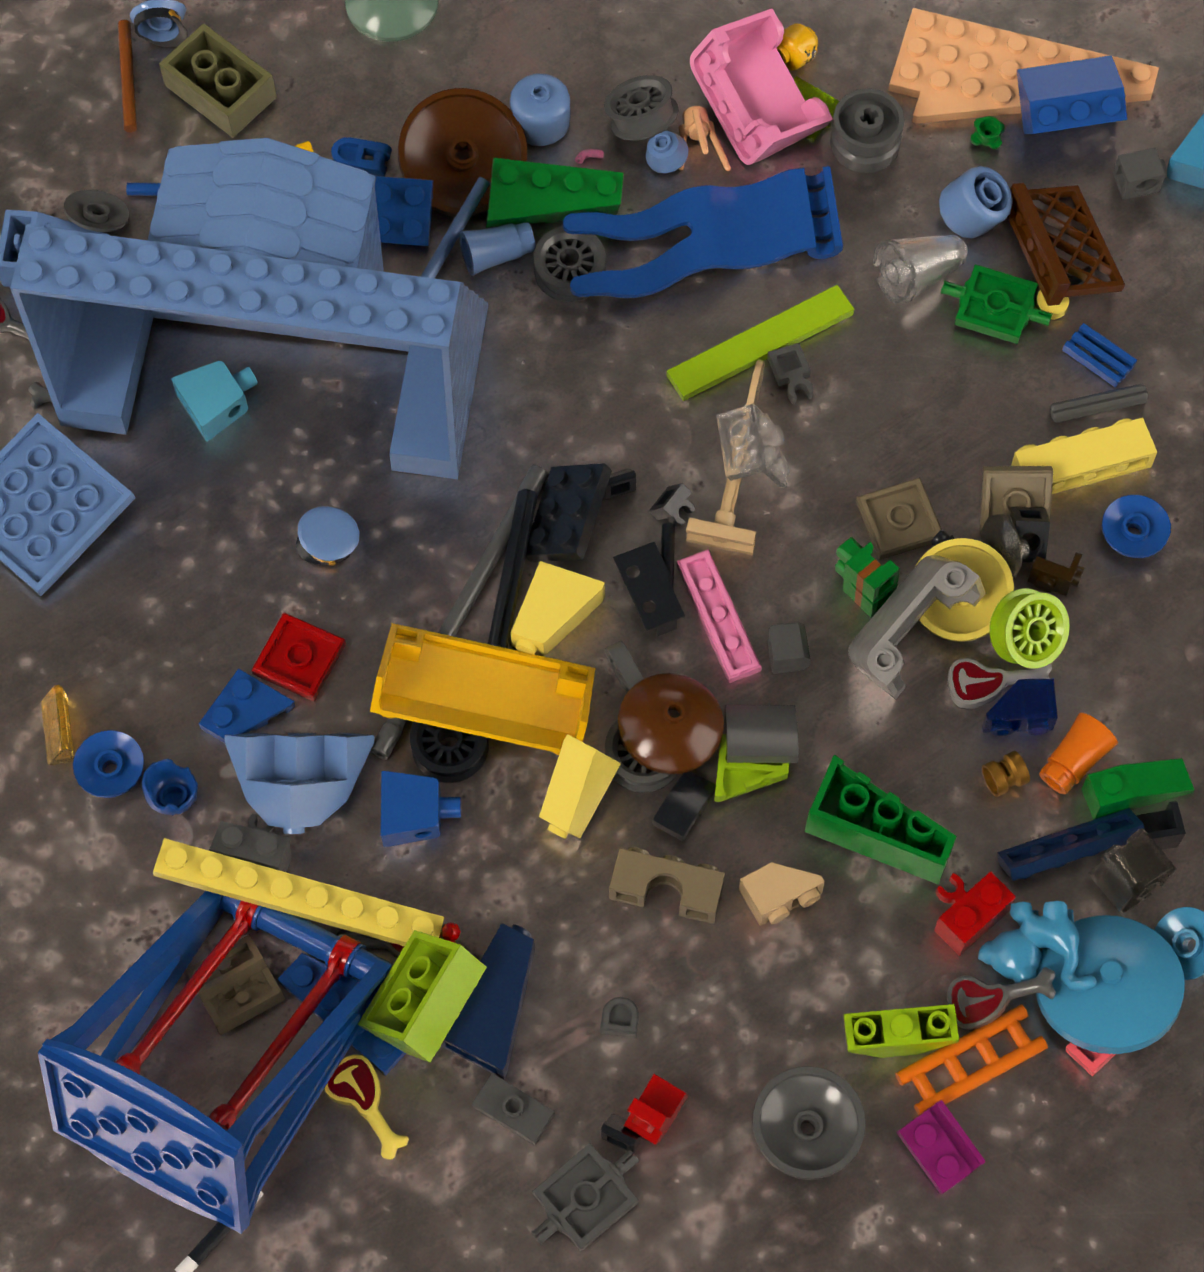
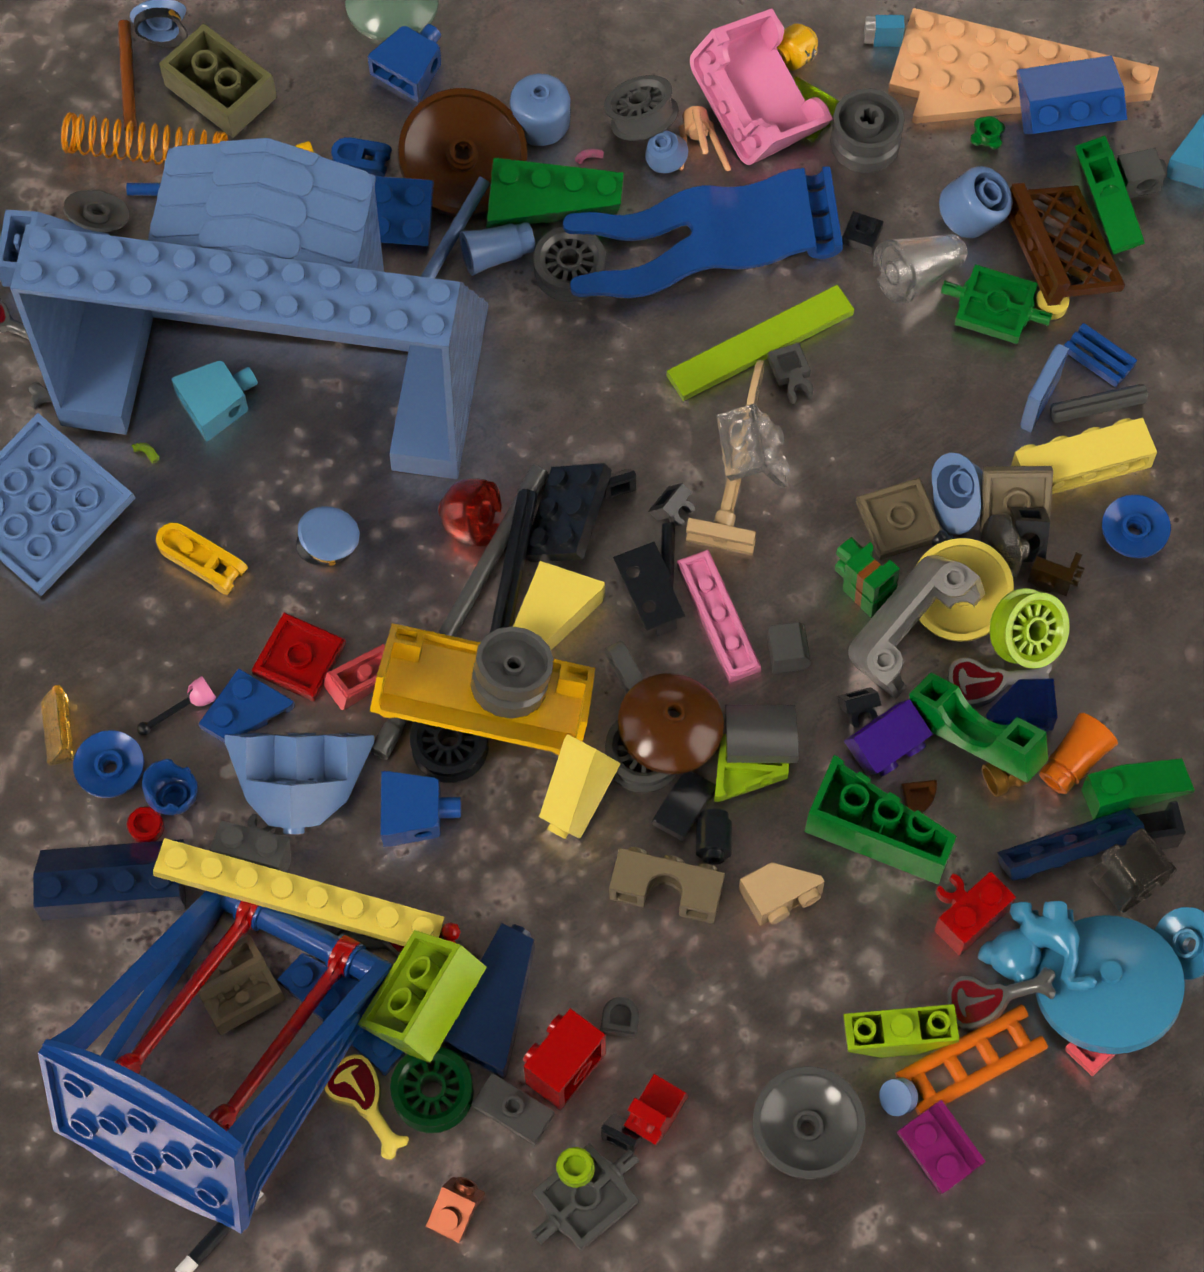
(76, 140): none -> light orange piece
(103, 882): none -> dark blue slope
(145, 825): none -> red tile
(151, 454): none -> lime leg
(198, 694): none -> hinge
(199, 556): none -> yellow plate
(354, 679): none -> coral slope
(407, 60): none -> blue torso
(442, 1120): none -> dark green wheel
(455, 1208): none -> bracket
(470, 510): none -> clear red cylinder
(511, 672): none -> dark grey wheel
(564, 1058): none -> red brick
(575, 1167): none -> lime tile
(714, 836): none -> black brick
(860, 701): none -> black tile
(862, 232): none -> black tile
(884, 30): none -> dark azure piece
(889, 738): none -> dark purple brick
(898, 1096): none -> medium blue tile
(919, 794): none -> reddish brown tile
(956, 492): none -> medium blue piece
(1012, 747): none -> green arch
(1044, 387): none -> medium blue tile
(1109, 195): none -> green slope

